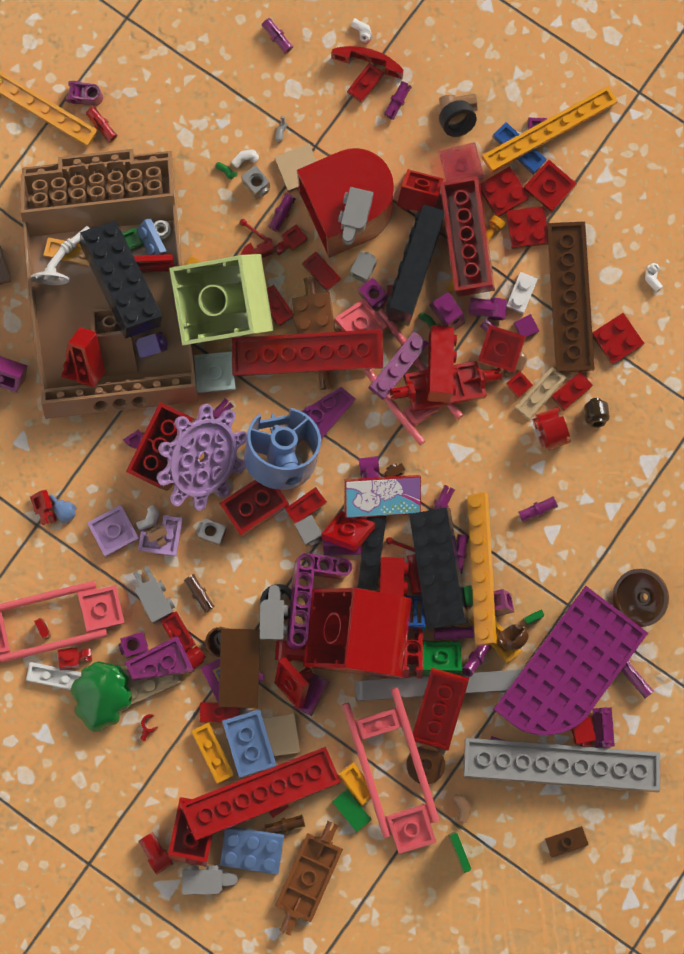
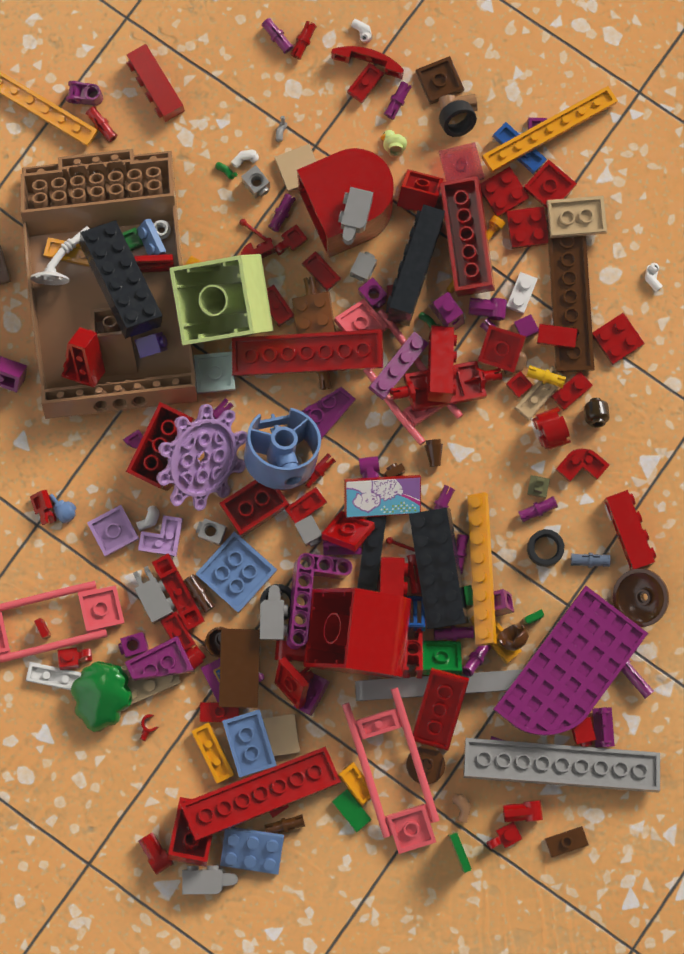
(155, 82): none -> red brick
(157, 534): medium nougat tile -> none
(178, 591): none -> red slope
(236, 572): none -> medium blue plate
(303, 40): none -> red pin
(309, 877): dark orange plate -> none
(319, 470): none -> red pin
(394, 143): none -> yellowish green animal
(434, 451): none -> reddish brown cone
(439, 79): none -> reddish brown tile
(507, 836): none -> red plate
(526, 811): none -> red piece
(538, 486): none -> olive tile
(545, 533): none -> black tyre
(546, 376): none -> yellow pin
(557, 336): none -> red tile
(576, 217): none -> tan tile
(581, 459): none -> red plate
(590, 560): none -> sand blue pin
(629, 530): none -> red brick

